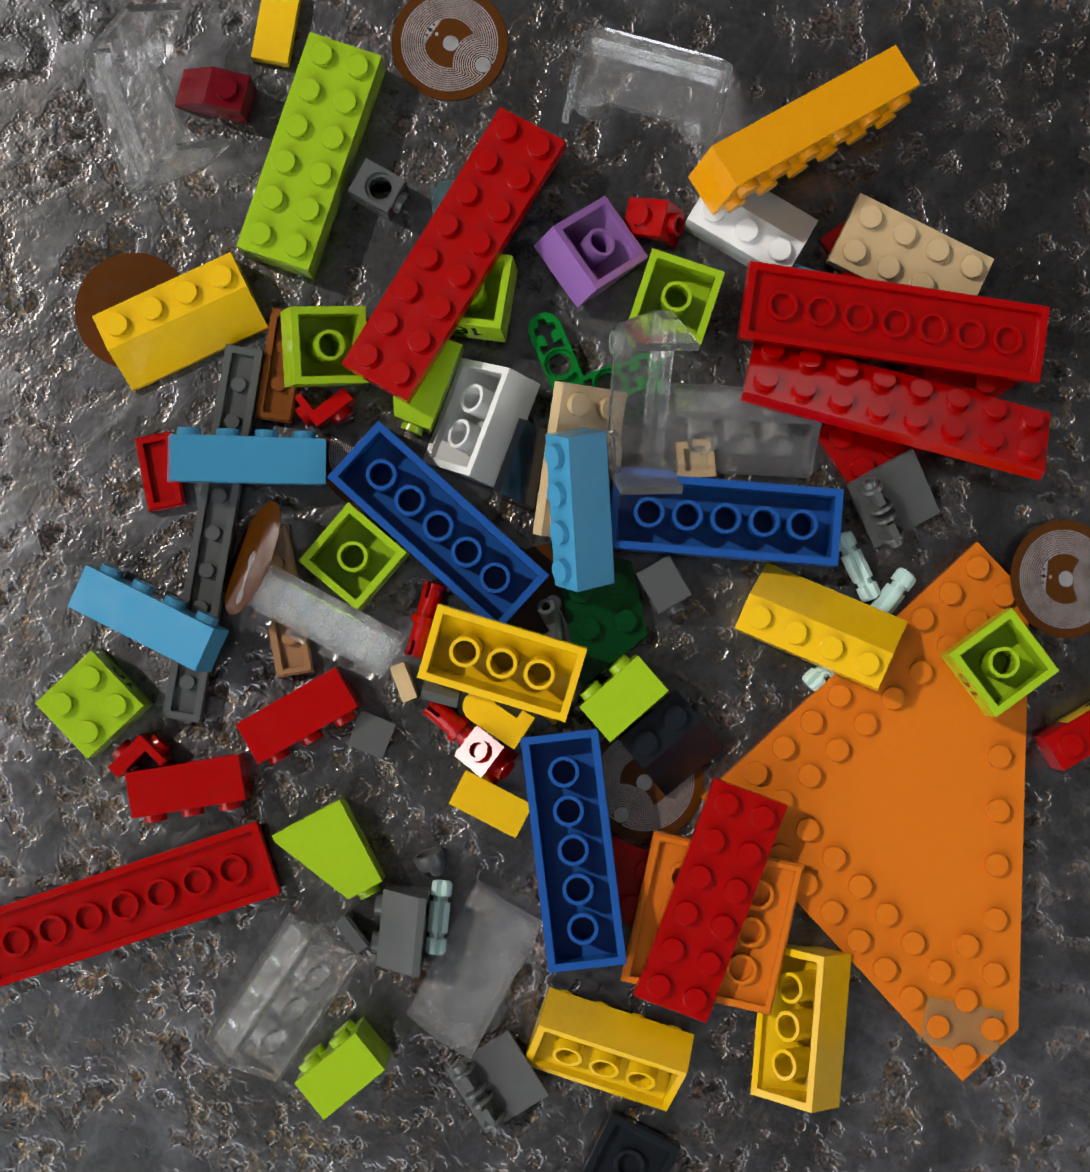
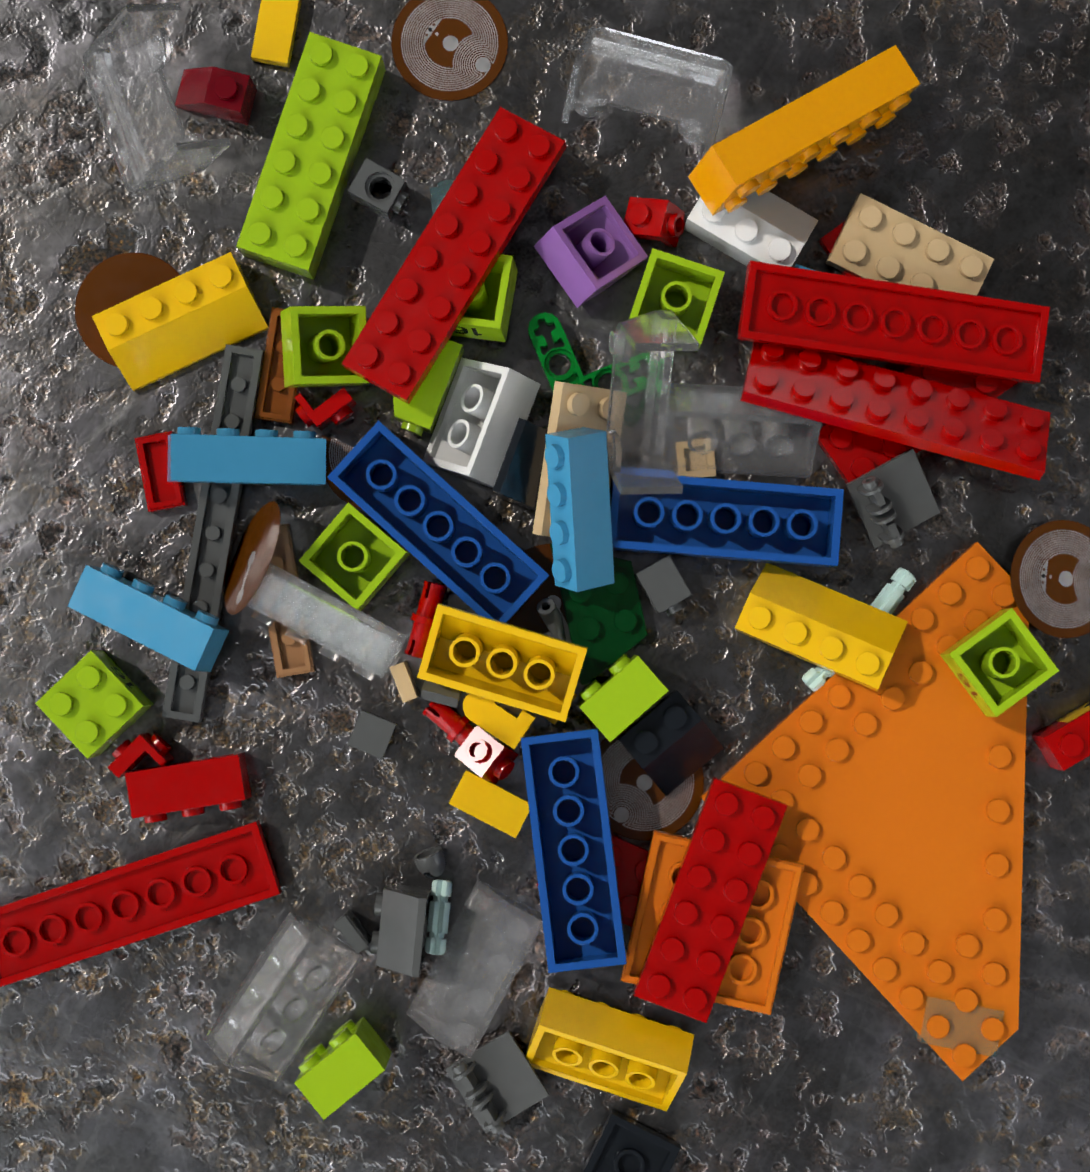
(299, 716): red brick -> none
(334, 849): lime slope -> none
(804, 1037): yellow slope -> none
(858, 567): light aqua axle -> none

